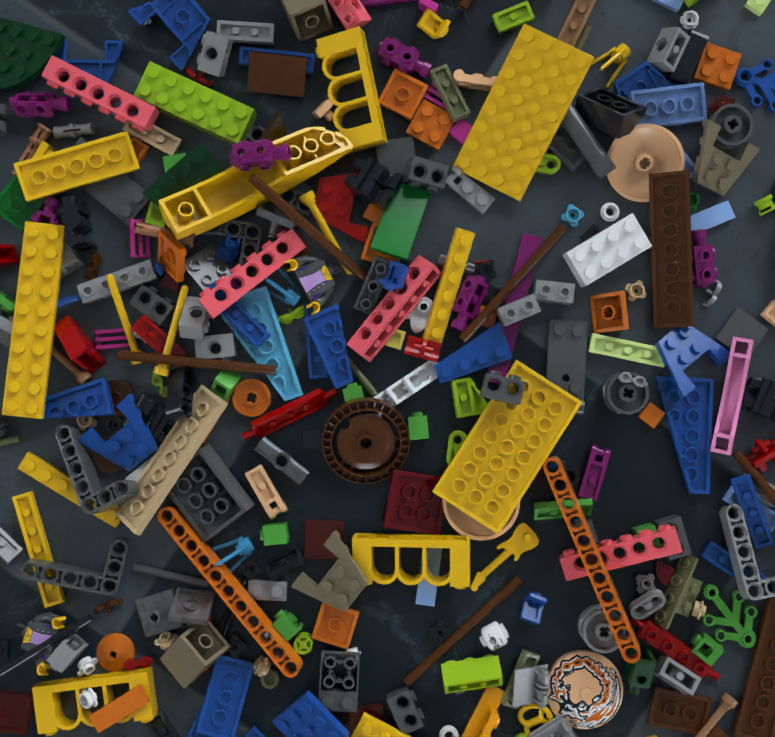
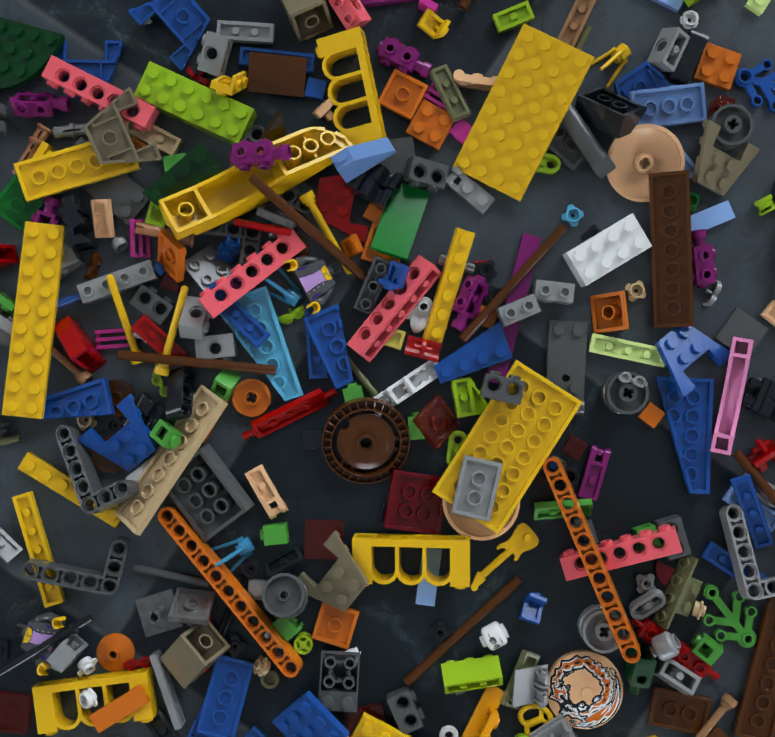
(102, 218): none -> light nougat plate
(107, 604): reddish brown piece -> none
(111, 138): none -> dark tan wing
(119, 244): none -> light grey hinge
(166, 640): tan plate -> none
(168, 690): none -> light grey tile
(171, 436): none -> bright green brick
(227, 85): none -> yellow bracket
(262, 227): none -> red bar
(272, 452): dark grey piece -> none
(273, 594): none -> dark grey wheel
(315, 89): none -> blue tile
(352, 246): none -> orange tile
(361, 157): none -> medium blue slope
(436, 421): none -> clear red tile
(476, 488): none -> light grey tile
(574, 447): none -> clear red tile
(615, 212): white plate -> none
(665, 646): none -> light grey head

